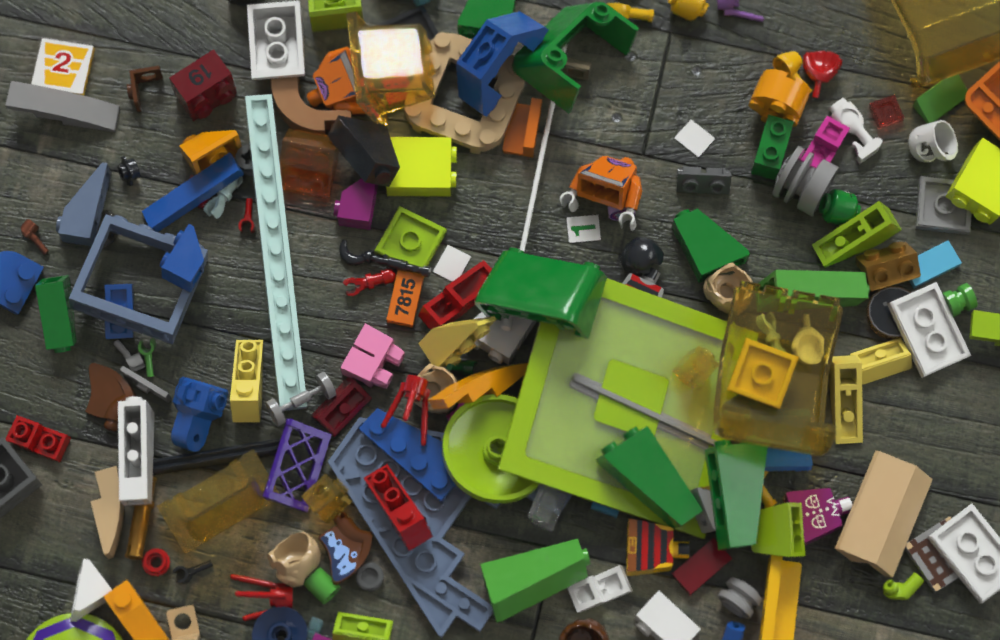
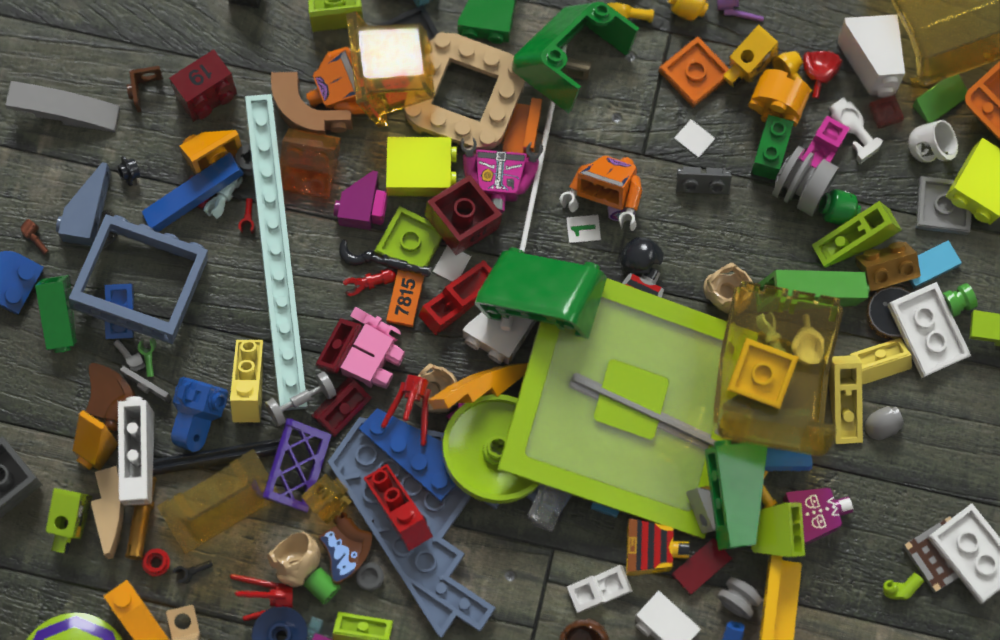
(38, 439): red slope -> none
(63, 66): tile -> none
(68, 506): none -> lime torso
(89, 591): white slope -> none
(92, 442): none -> light orange slope
(185, 262): blue slope -> none
(276, 40): white slope -> none
(338, 346): none -> dark red slope
(366, 148): black slope -> none
(374, 322): none -> bright pink piece
(379, 207): none -> dark pink tile
(450, 341): light yellow slope -> none
(463, 214): none -> dark red brick
(464, 368): dark green hand -> none
(488, 53): blue slope -> none
(501, 173): none -> torso
(533, 576): bright green slope -> none
(650, 476): green slope -> none
(694, 71): none -> orange tile
(695, 367): clear yellow brick -> none
(706, 243): green slope -> none
(758, 49): none -> yellow torso
(874, 52): none -> white slope
(884, 423): none -> light grey piece
(884, 513): tan slope -> none

